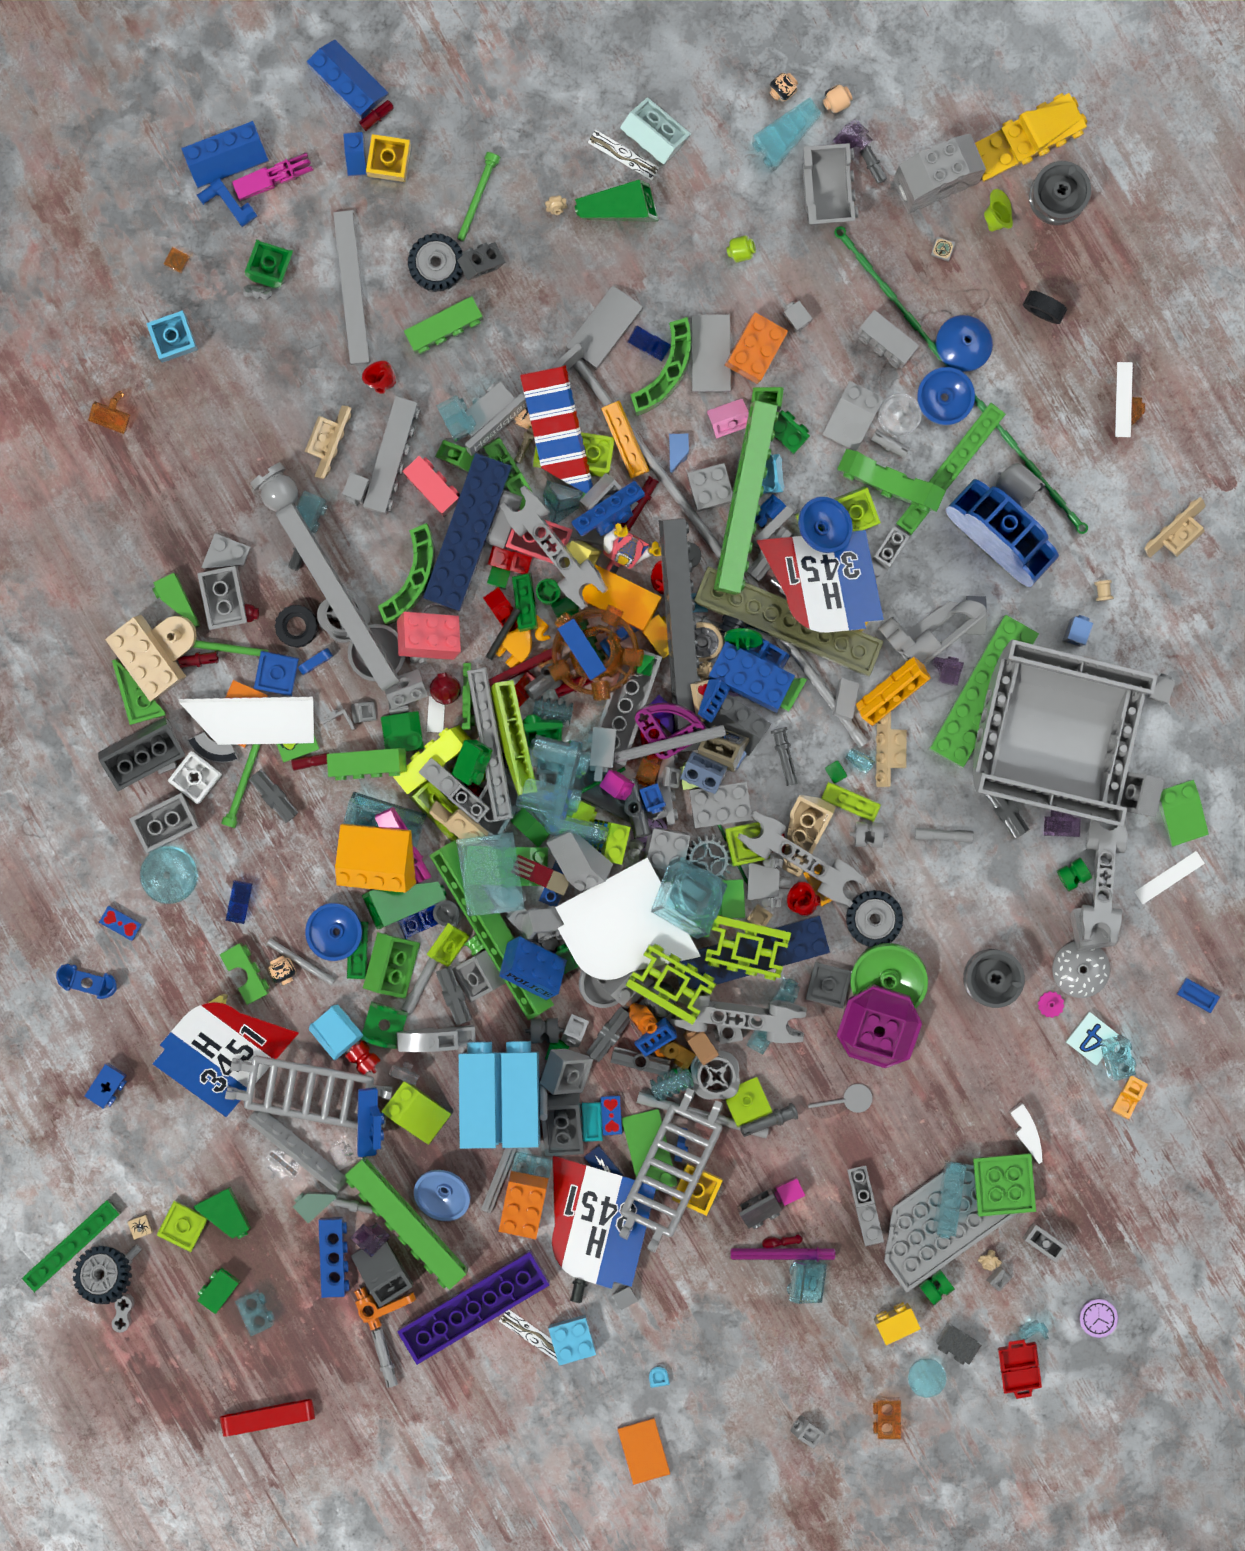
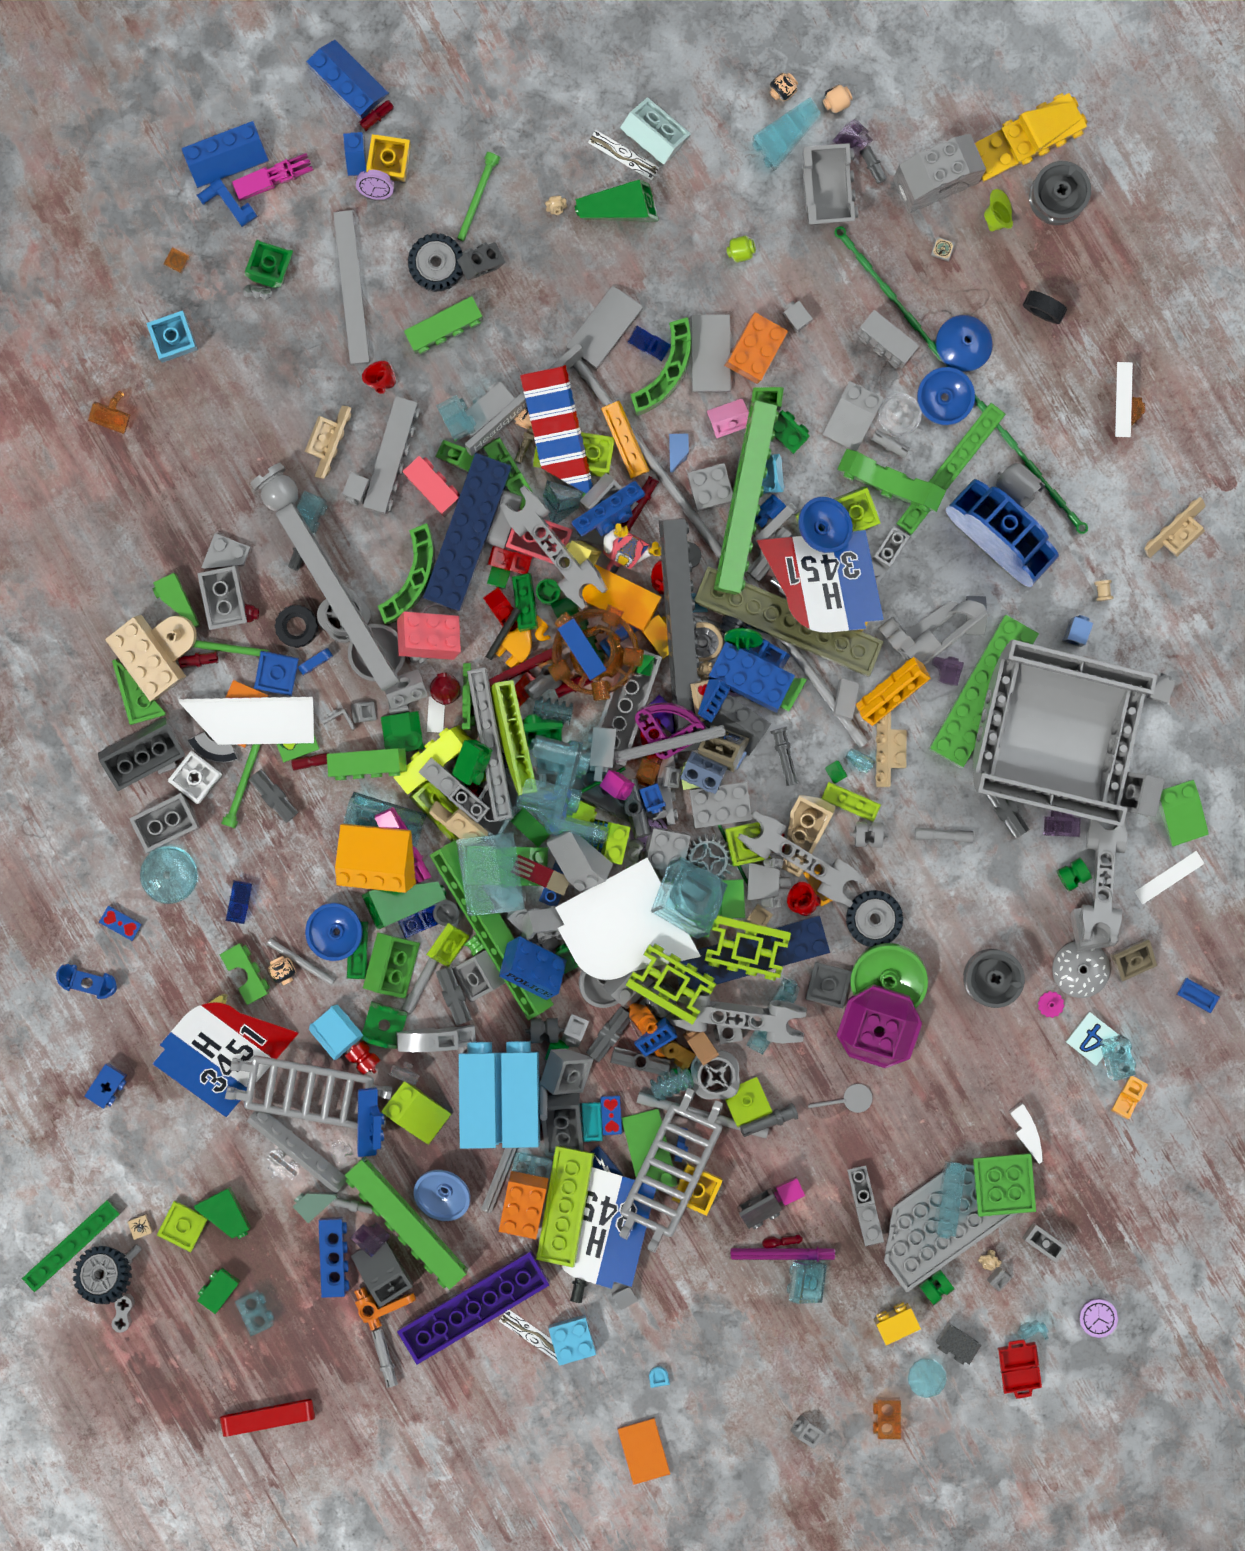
(375, 184): none -> lavender tile
(565, 1206): none -> lime plate
(1134, 959): none -> dark tan slope

